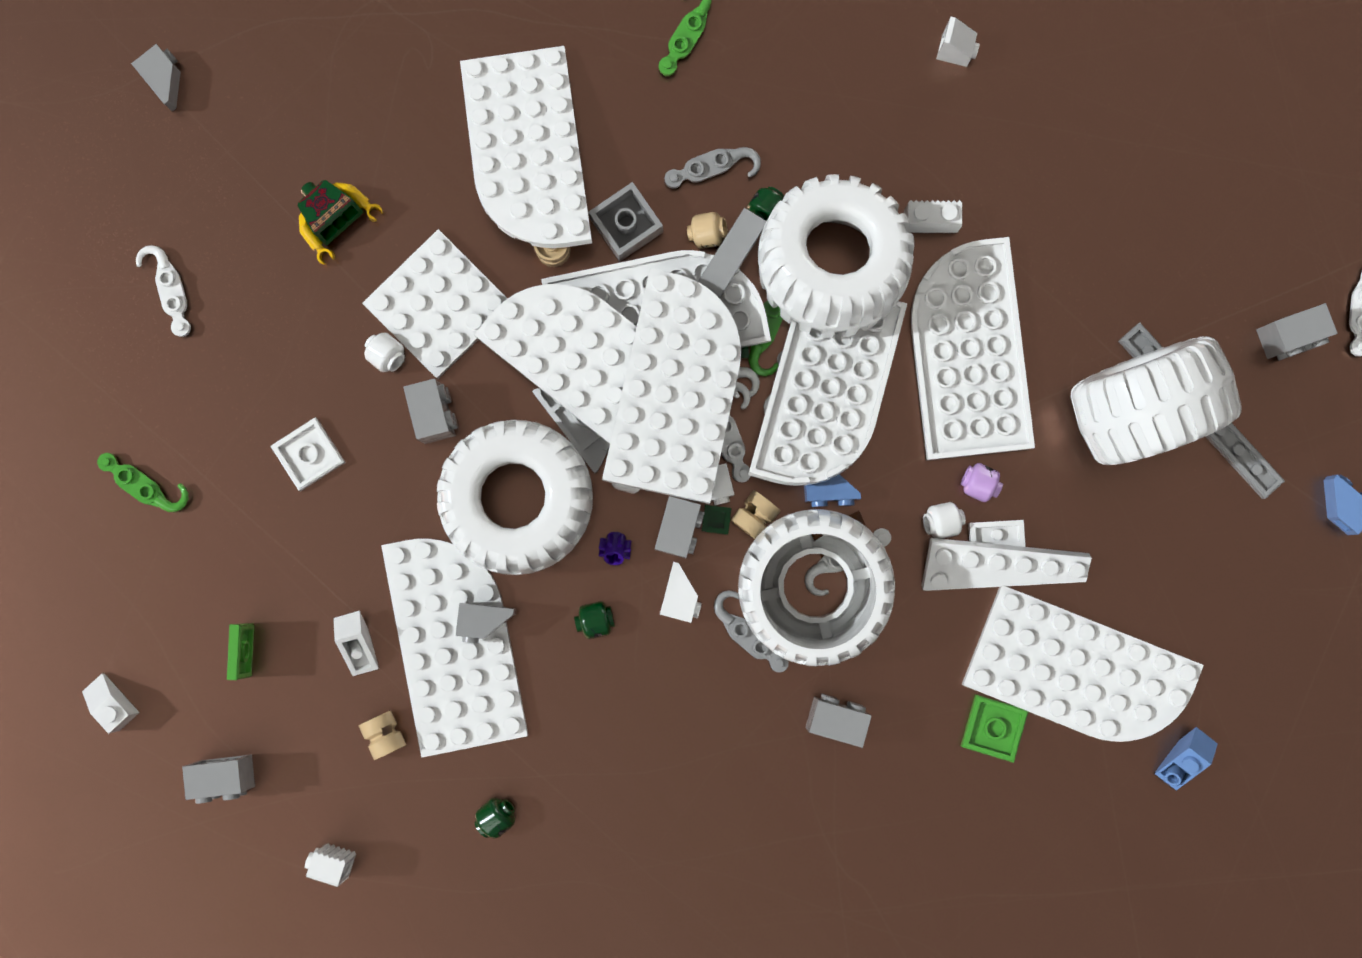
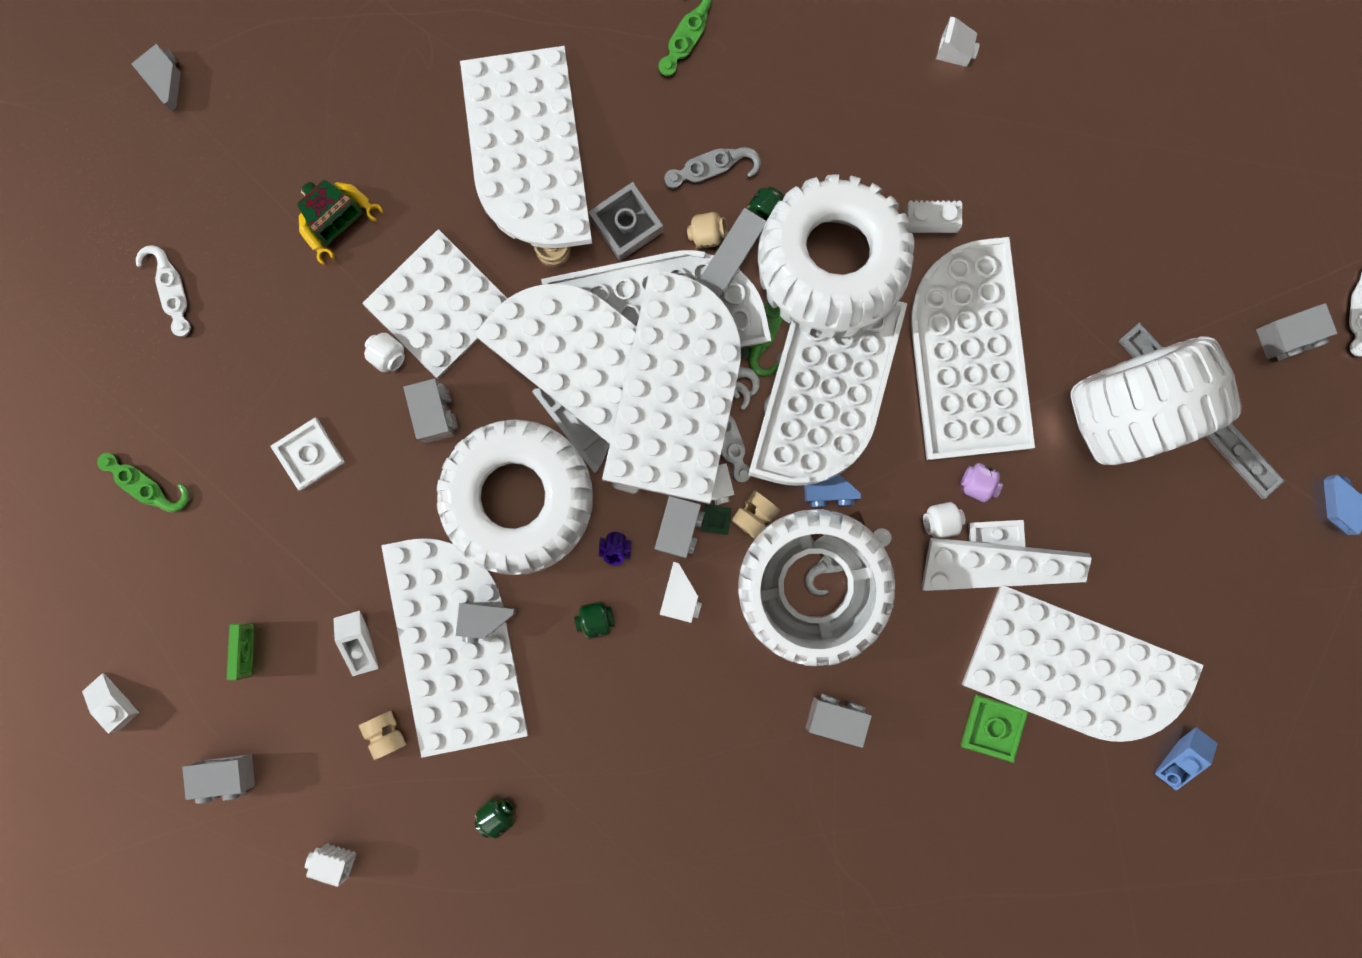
(743, 635): light grey piece -> none

